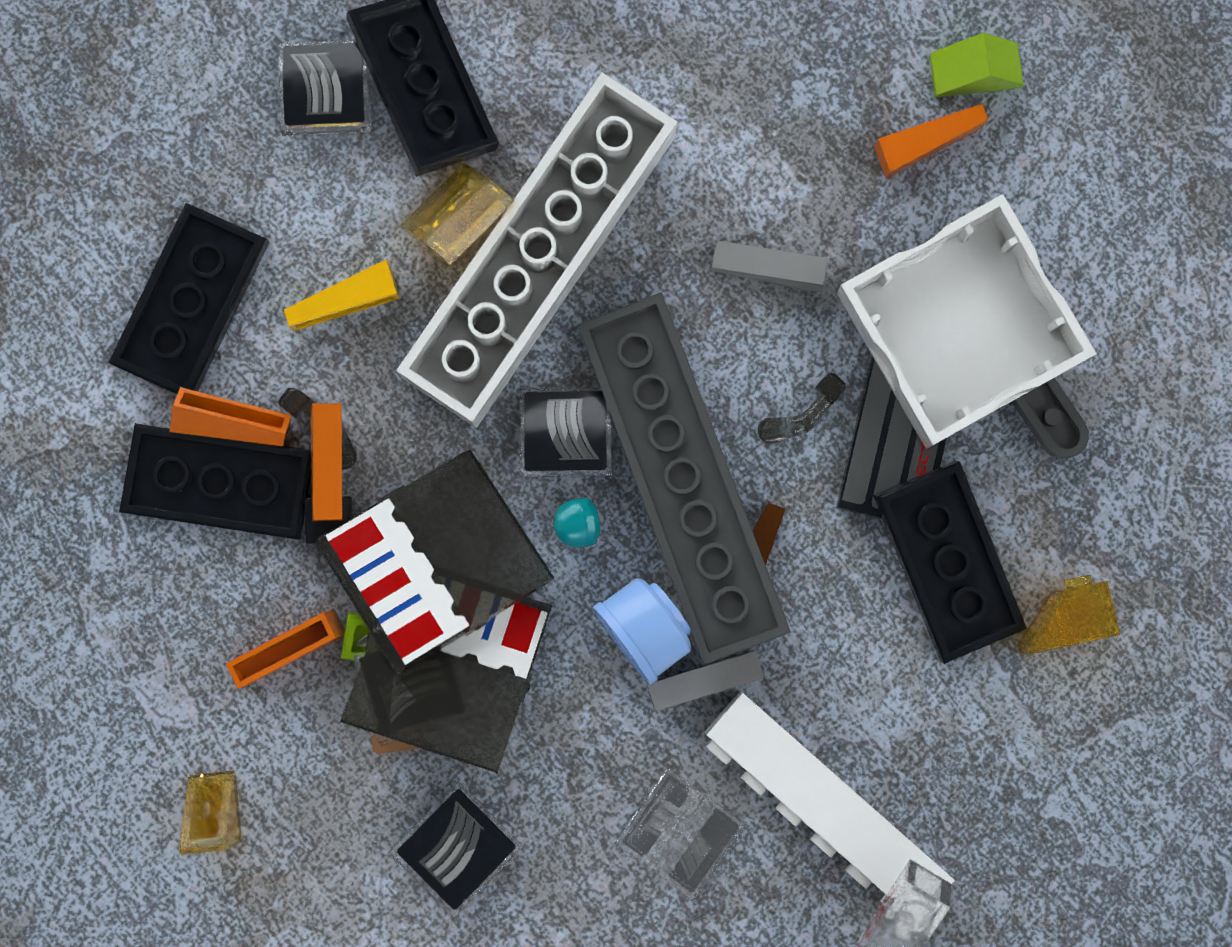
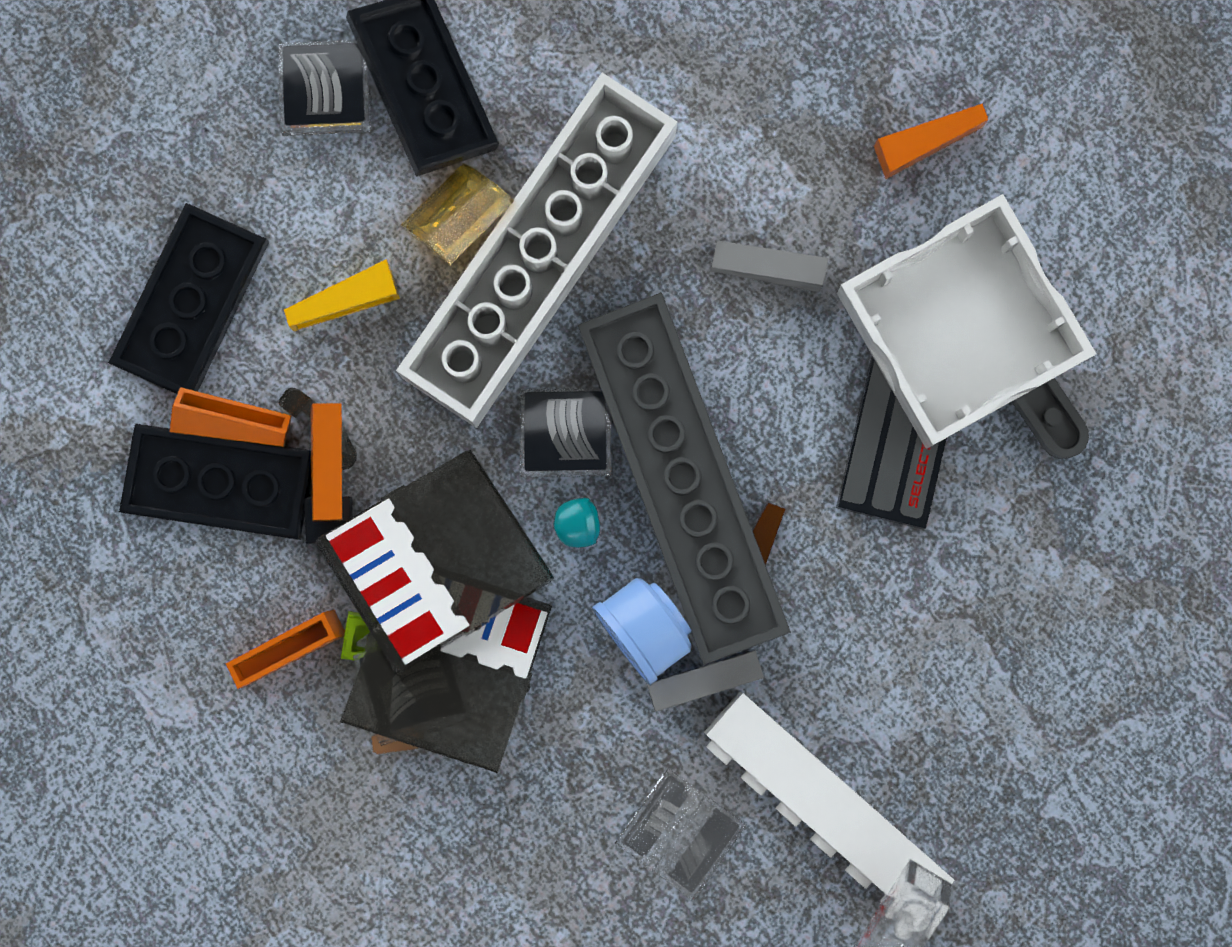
(210, 814): clear yellow slope -> none
(455, 849): slope -> none
(782, 428): clear smoke piece -> none
(950, 561): black tile -> none
(976, 66): lime slope -> none
(1072, 617): clear yellow slope -> none

